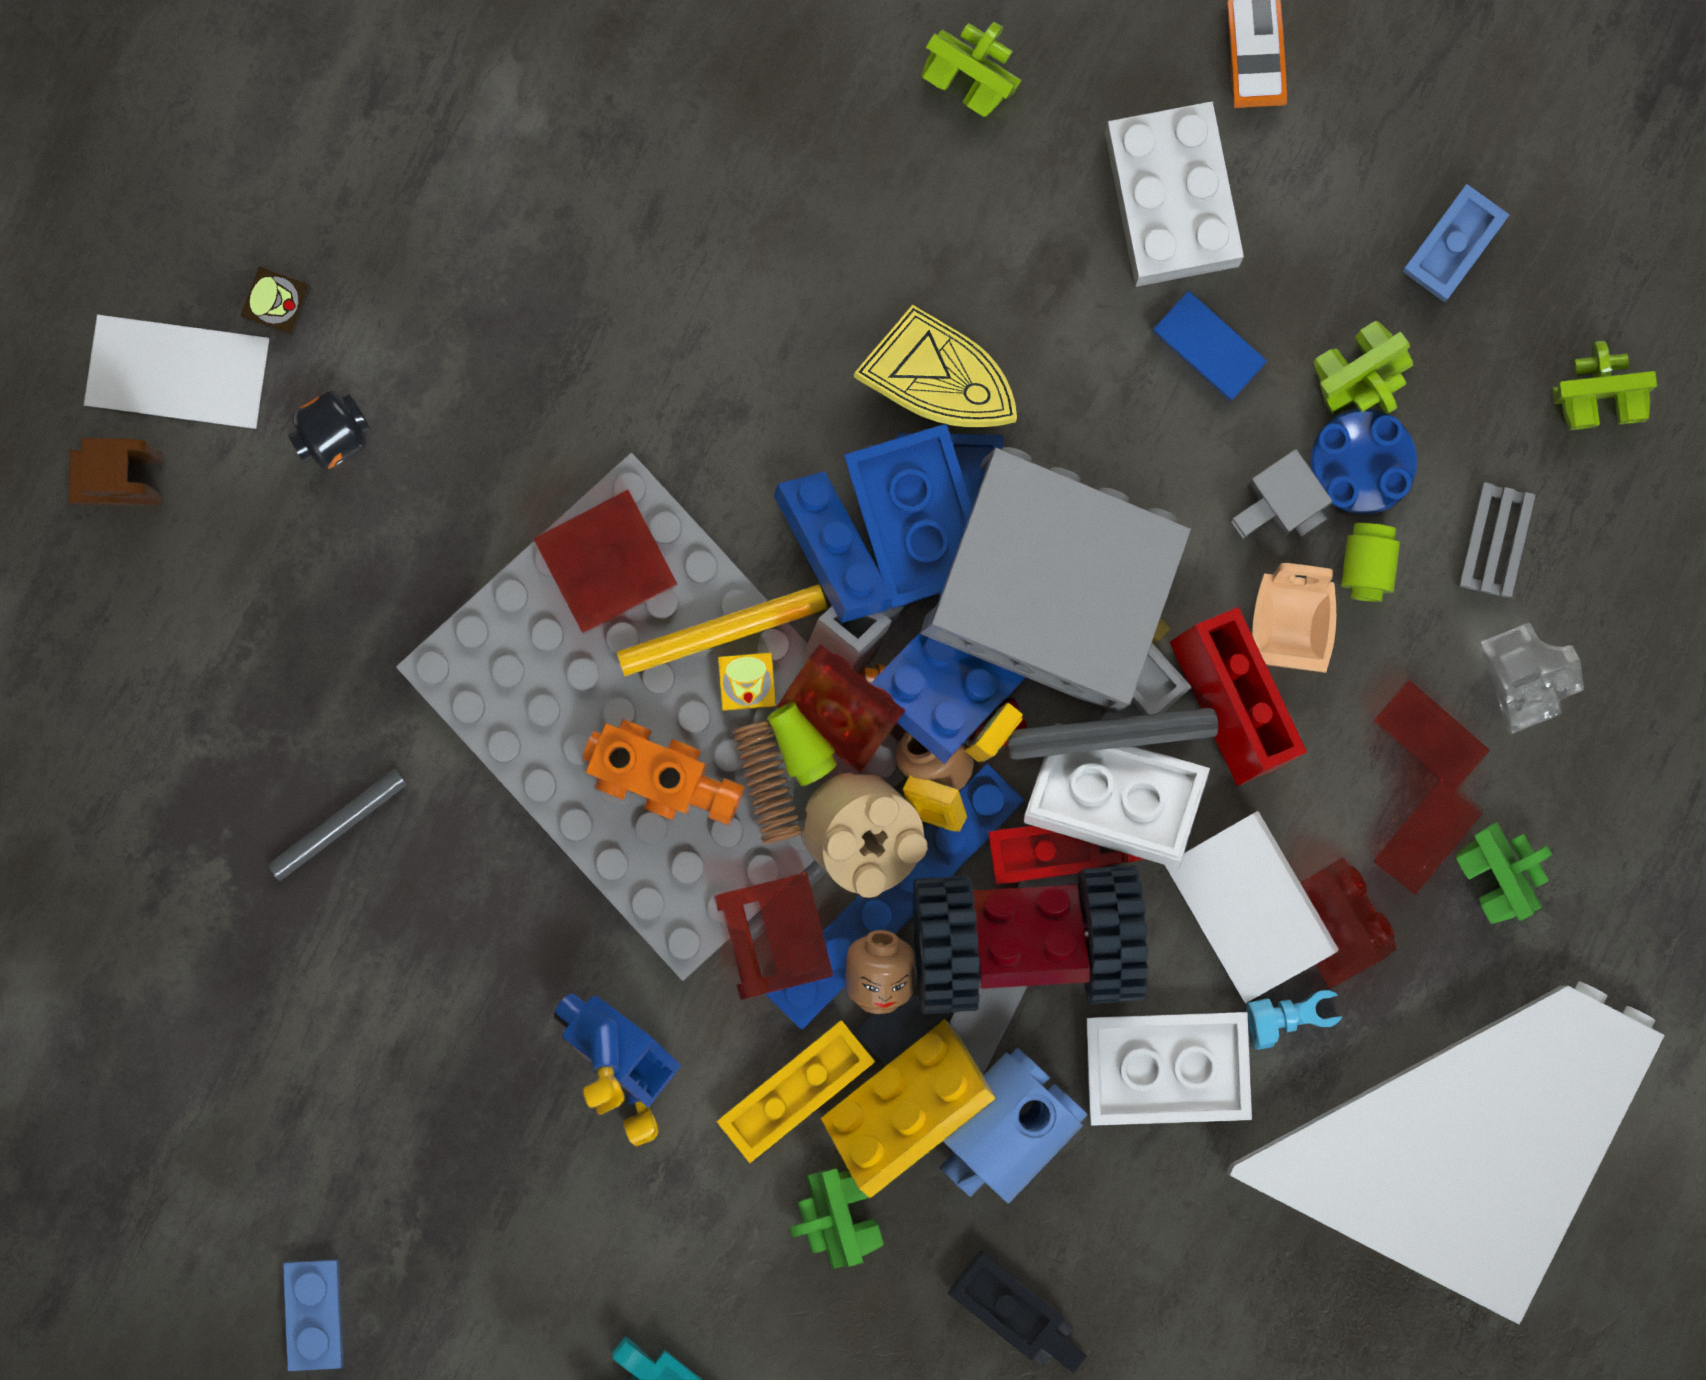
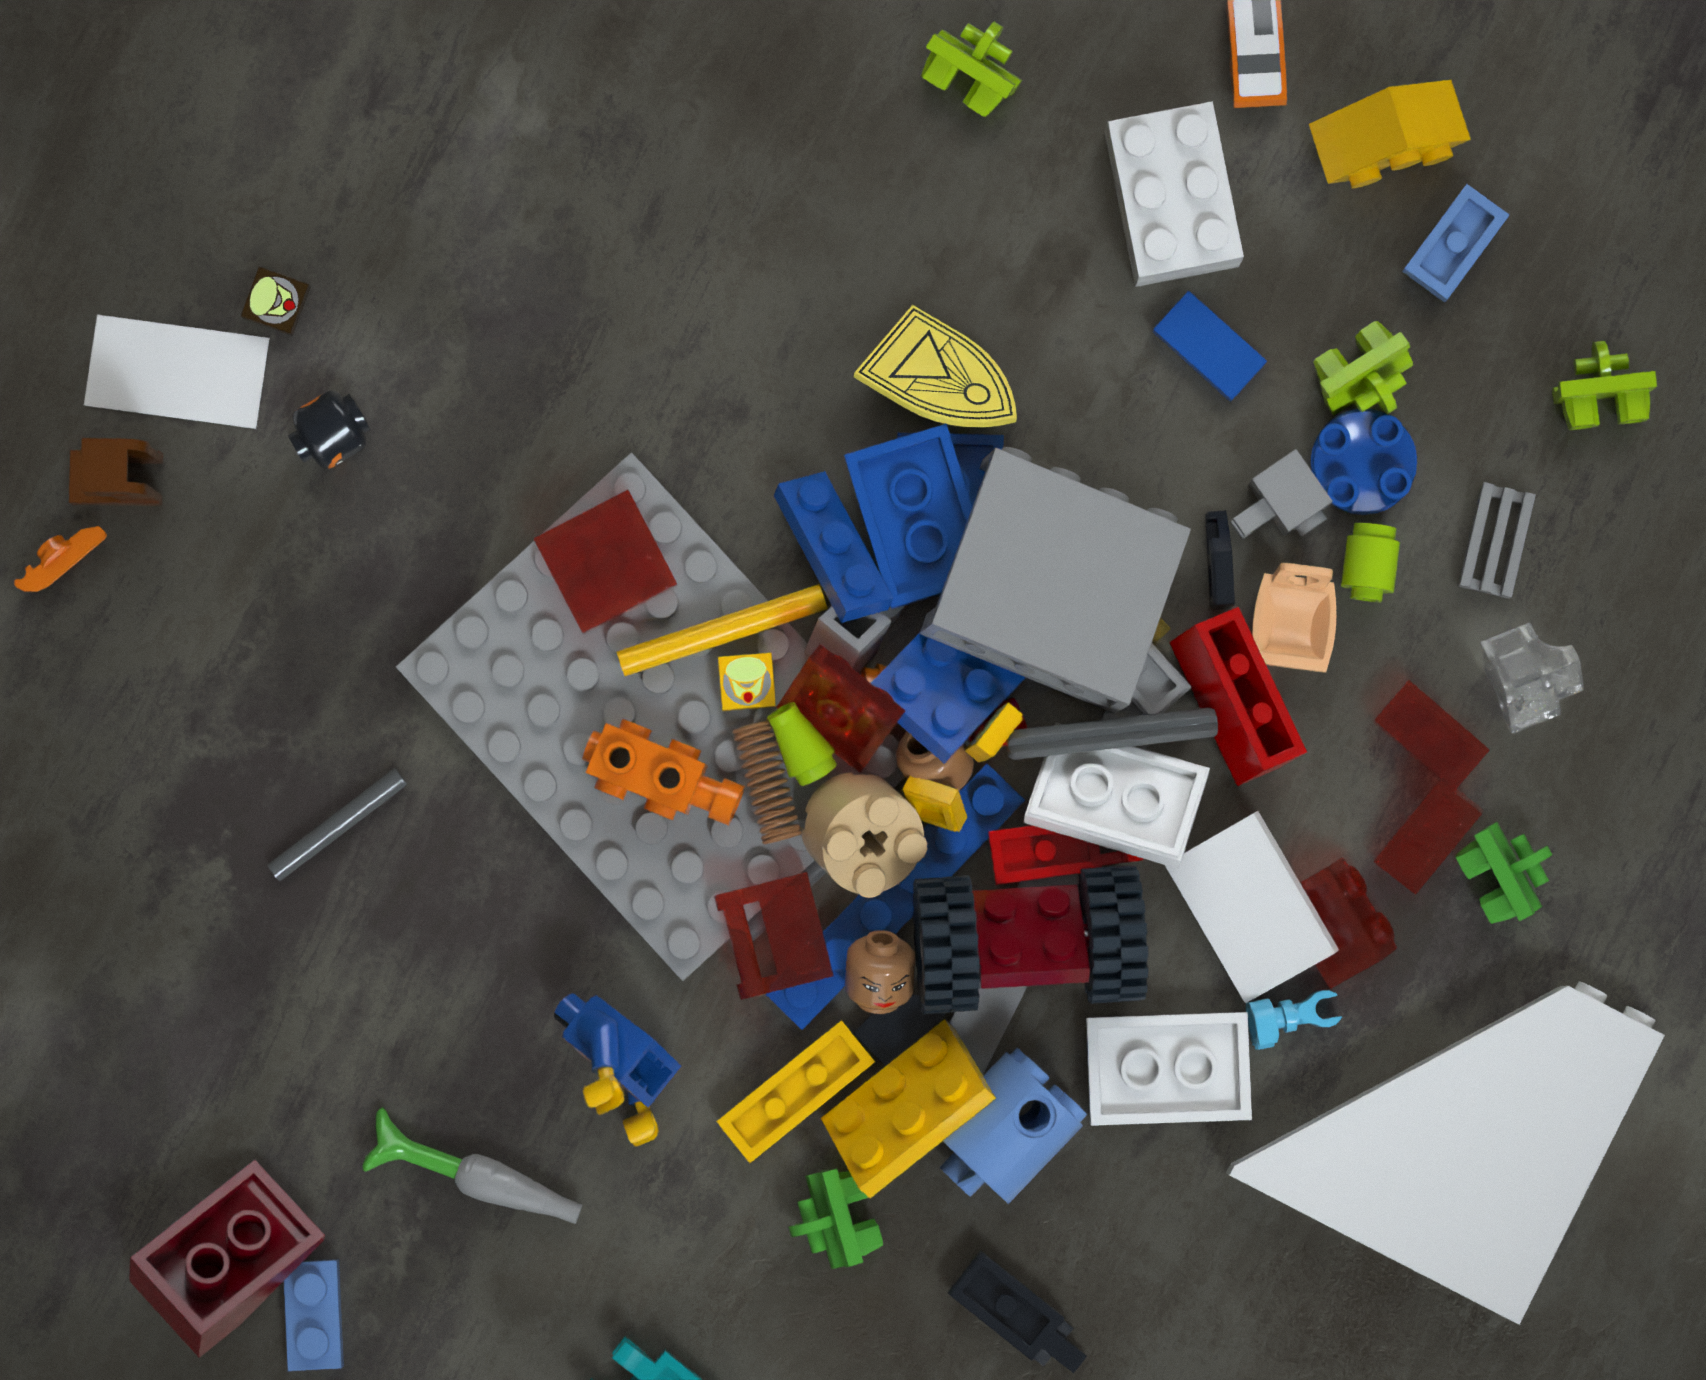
(58, 557): none -> orange piece
(224, 1257): none -> dark red slope
(474, 1175): none -> light grey piece
(1219, 560): none -> black tile
(1390, 130): none -> yellow brick

